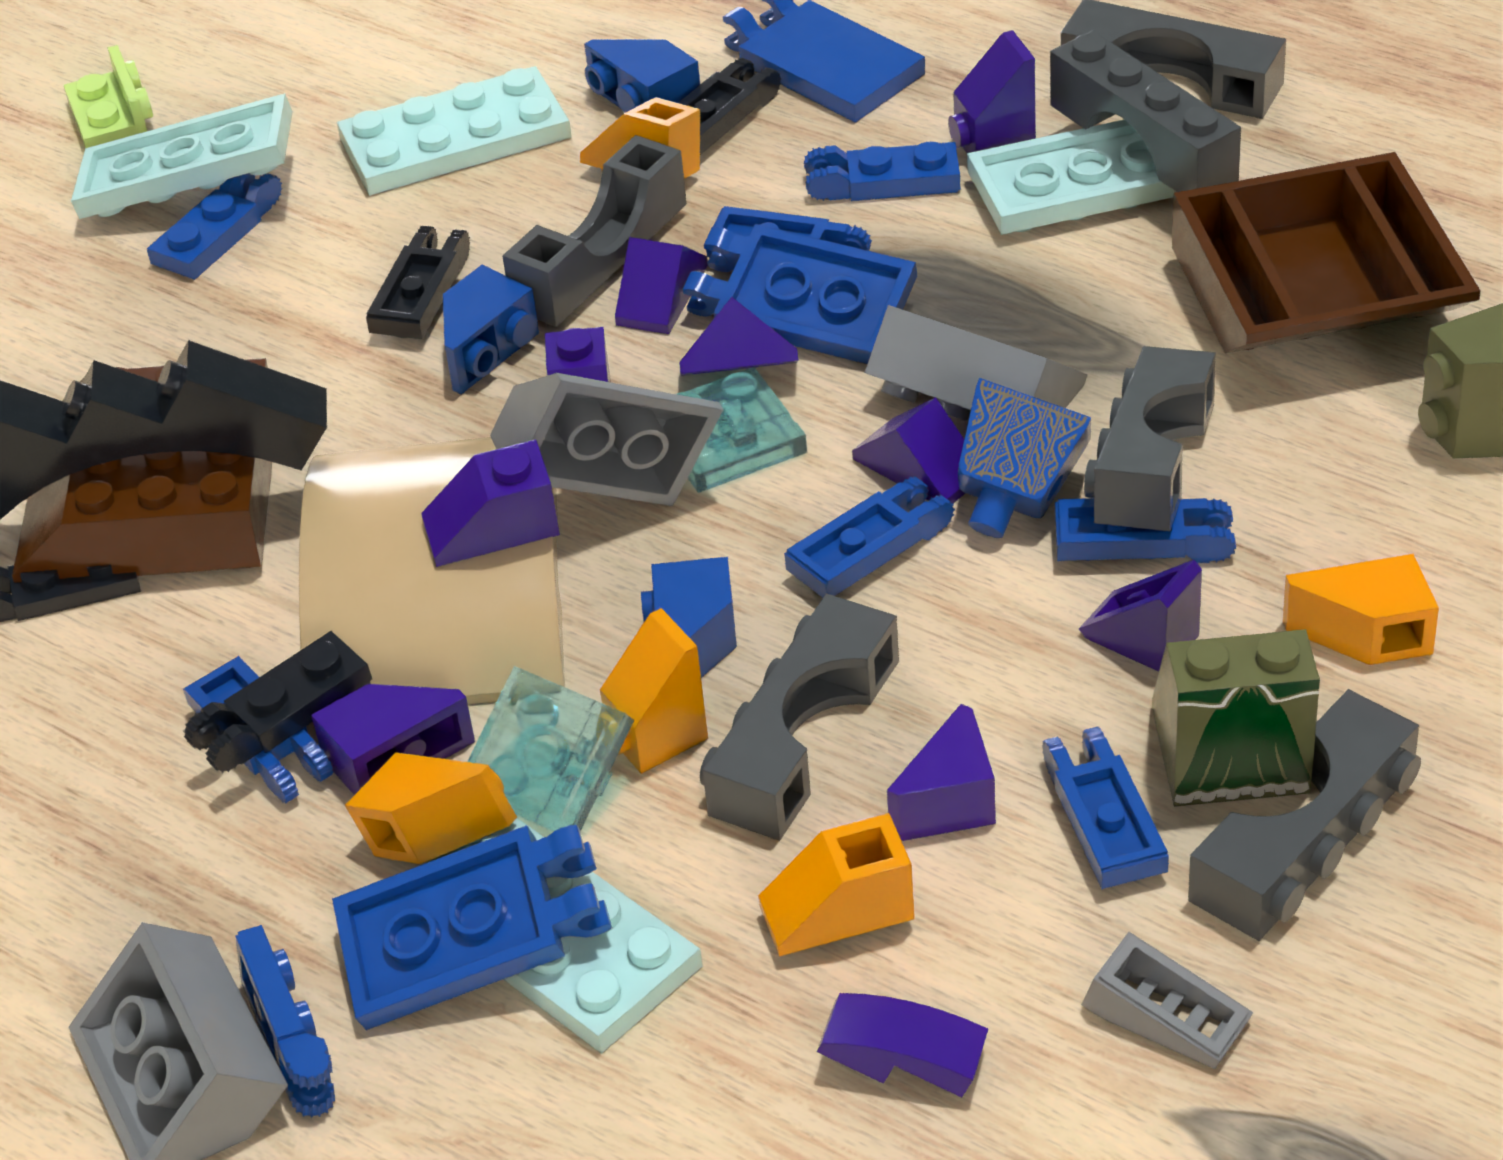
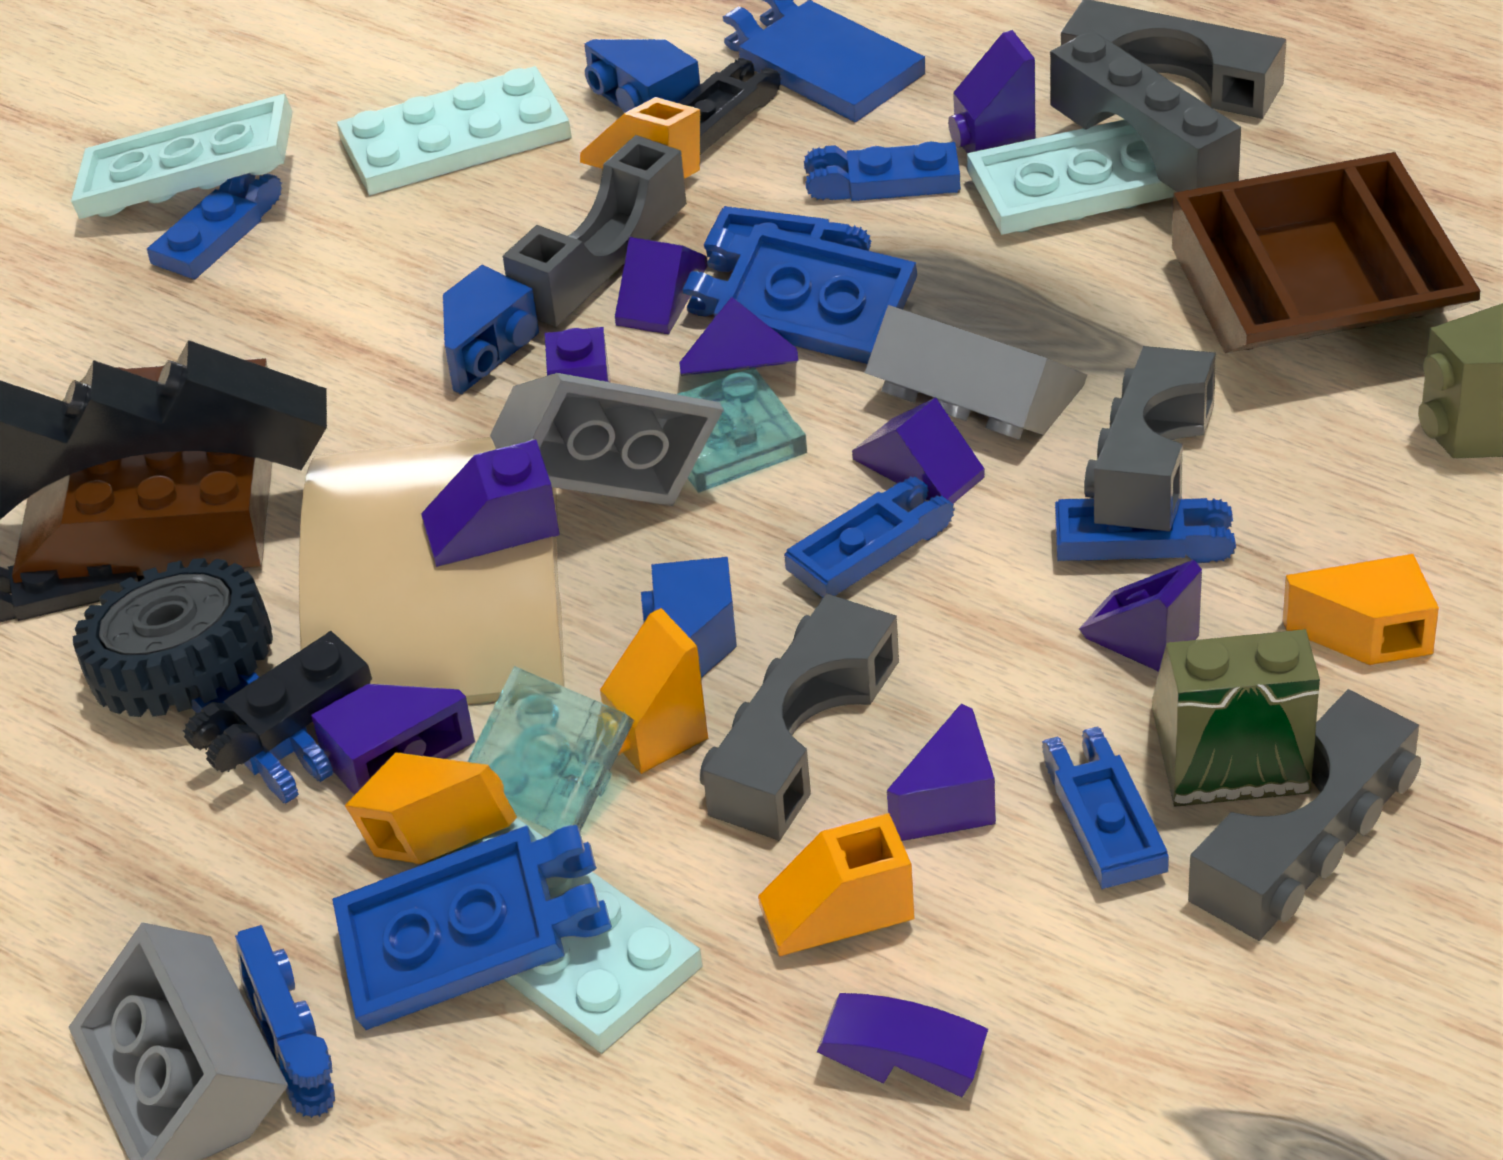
(109, 103): yellowish green bracket -> none
(173, 637): none -> black wheel
(417, 284): black hinge -> none
(1017, 454): blue torso -> none
(1155, 972): light grey slope -> none

